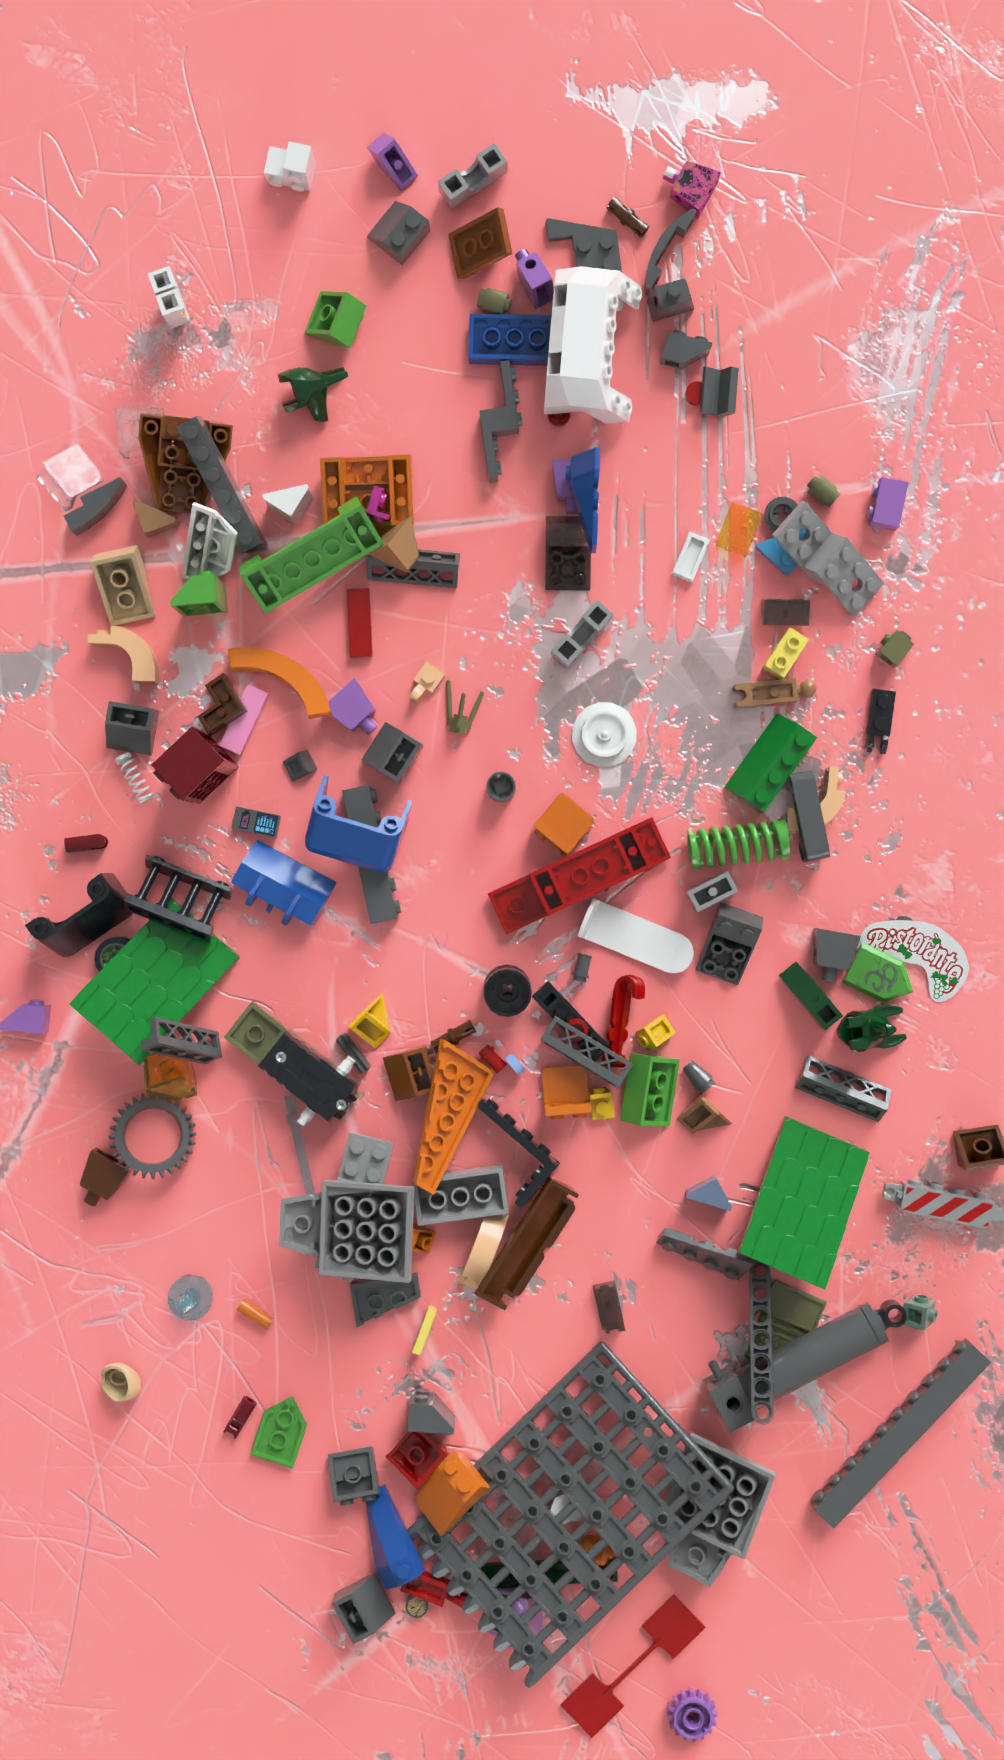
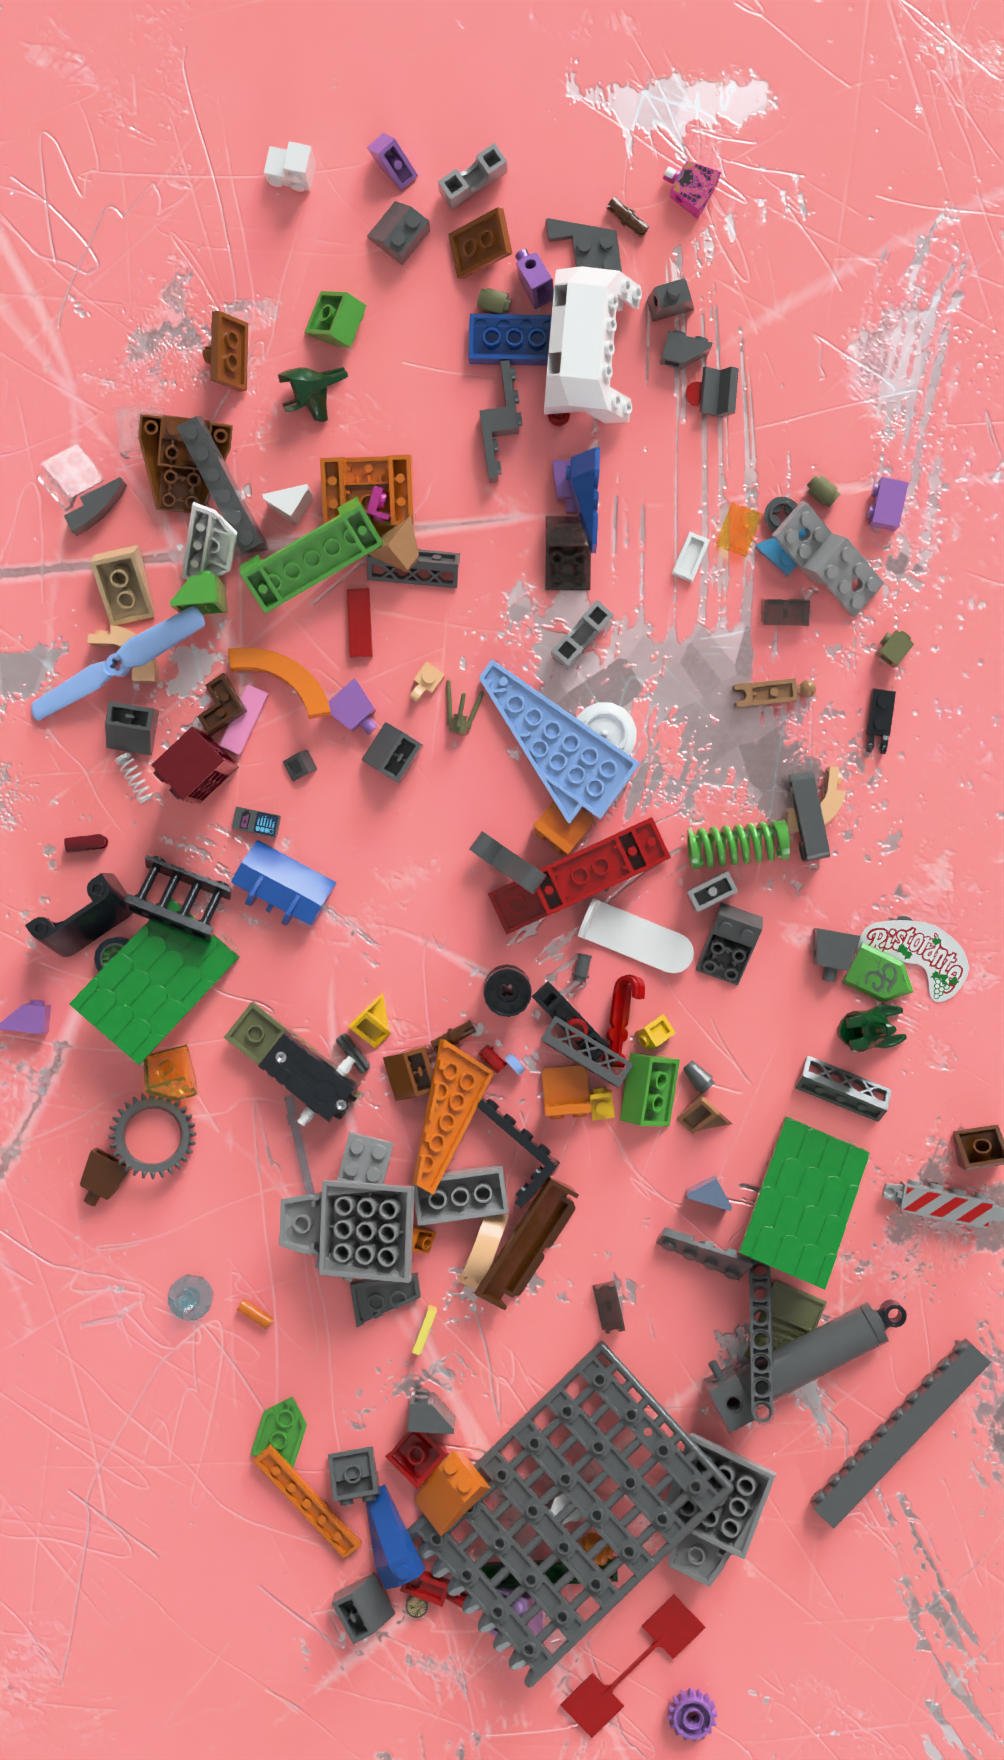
(120, 1382): tan hair -> none
(134, 653): none -> light blue piece
(153, 520): medium nougat slope -> none
(169, 297): white hips -> none
(185, 1047): dark grey fence -> none
(228, 351): none -> dark orange plate
(241, 1415): dark red bar -> none
(307, 1501): none -> orange tile
(352, 840): blue windscreen -> none
(377, 886): dark grey brick -> none
(501, 786): dark grey wheel -> none
(507, 862): none -> dark grey beam
(568, 755): none -> light blue wing
(678, 227): dark grey slope -> none
(770, 762): green slope -> none
(785, 654): light yellow brick -> none
(810, 996): dark green slope -> none
(920, 1312): sand green brick -> none

